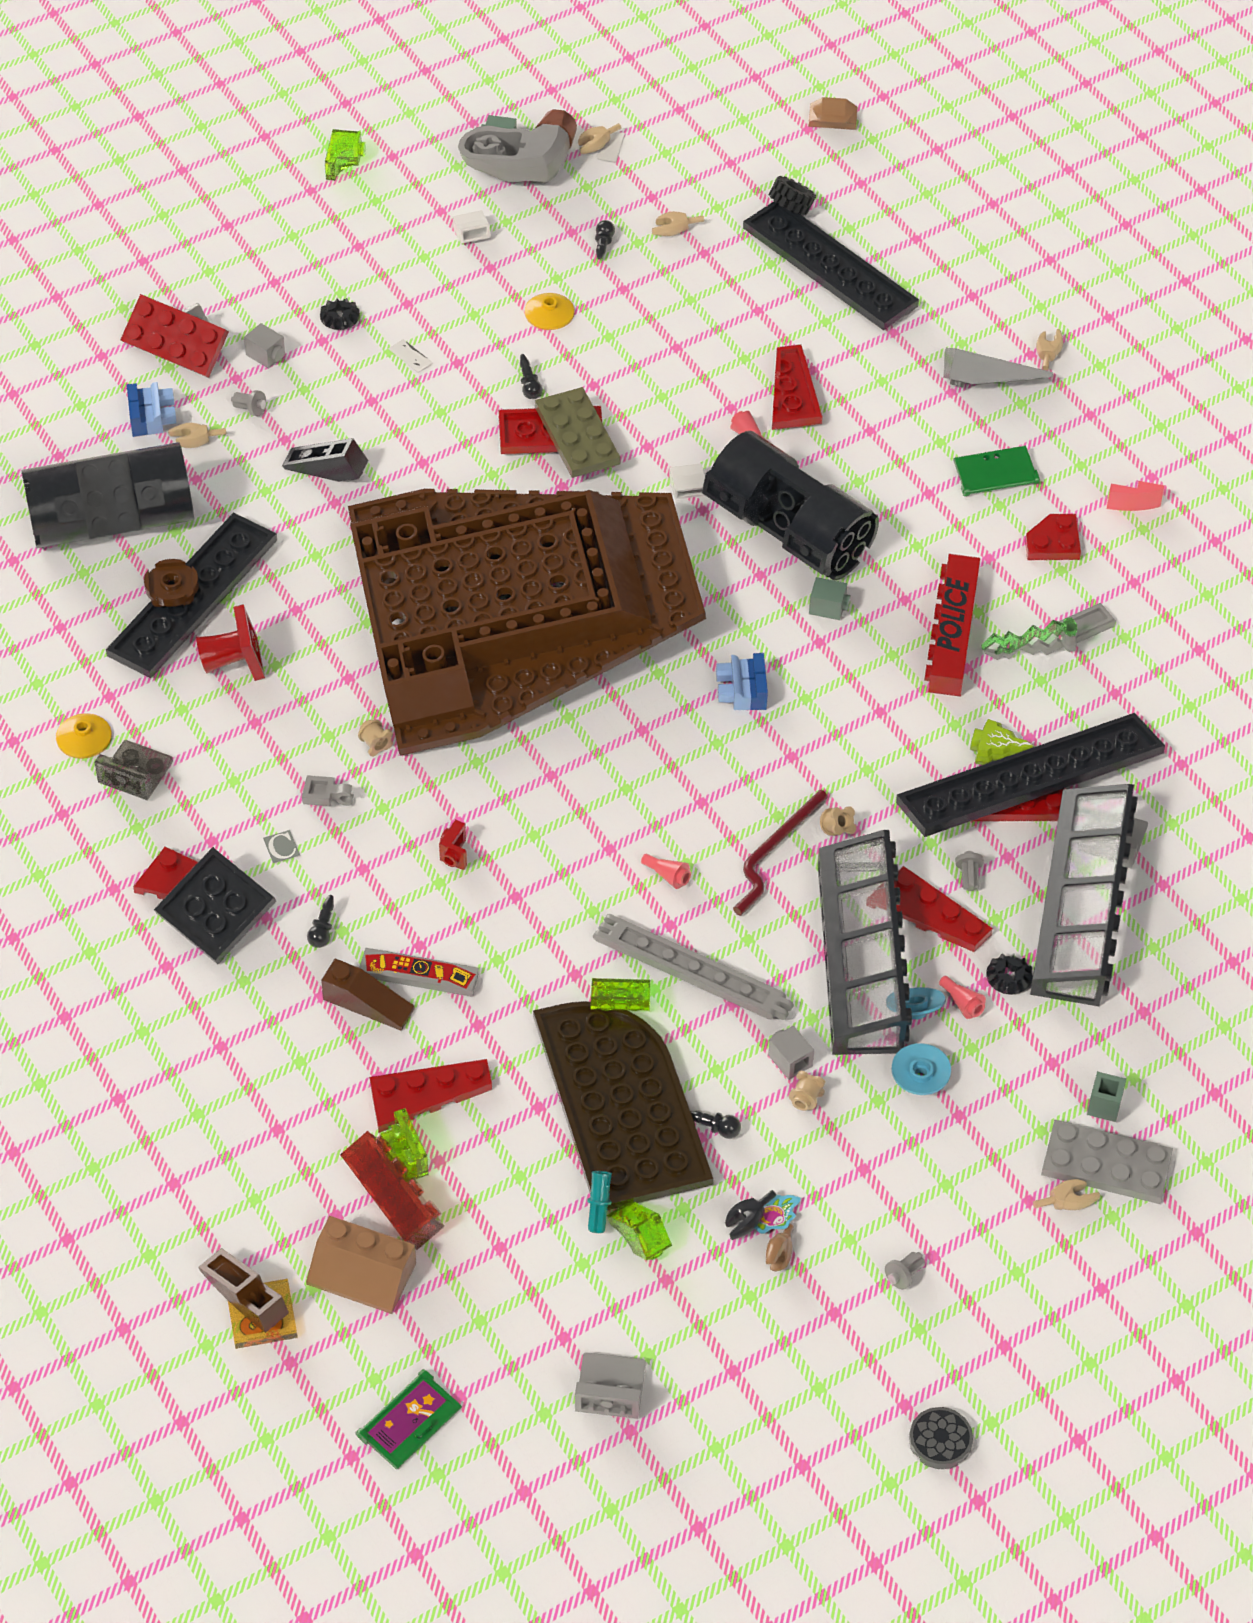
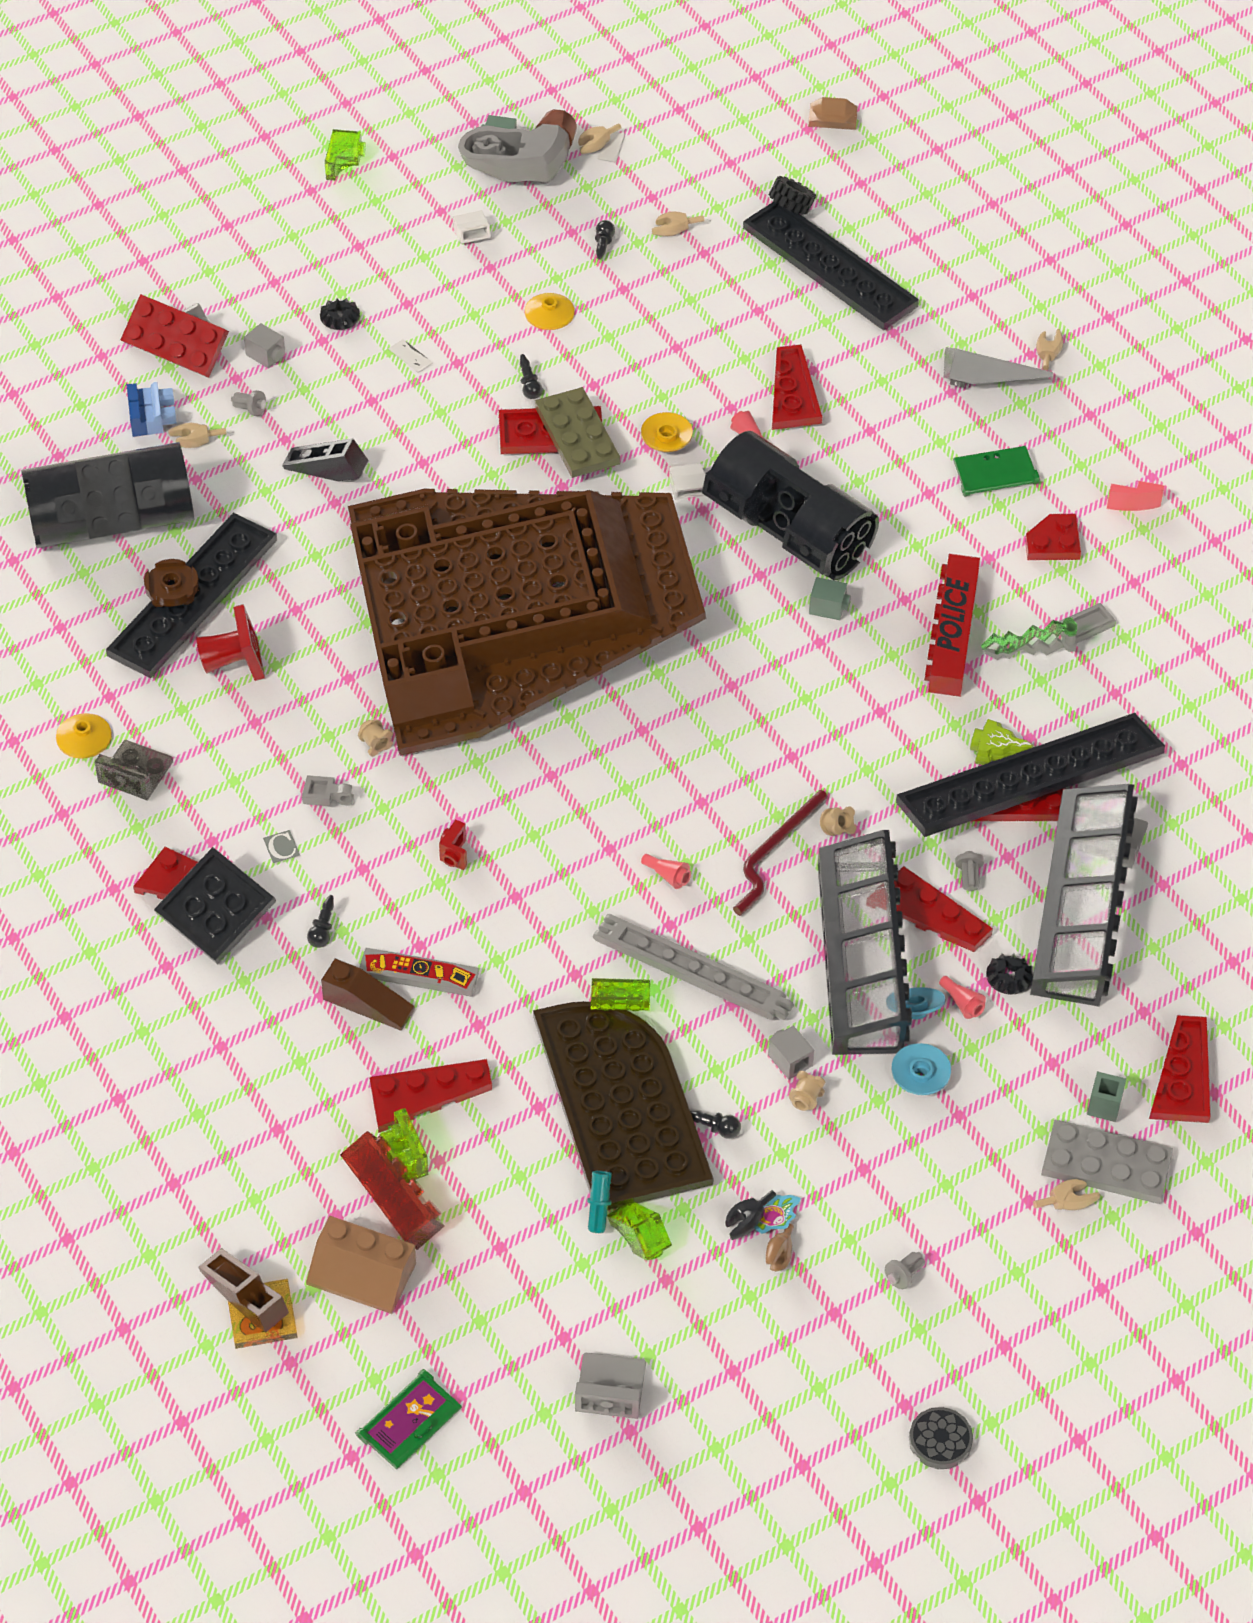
(666, 432): none -> yellow dish
(748, 682): light blue hips -> none
(1184, 1080): none -> red wing

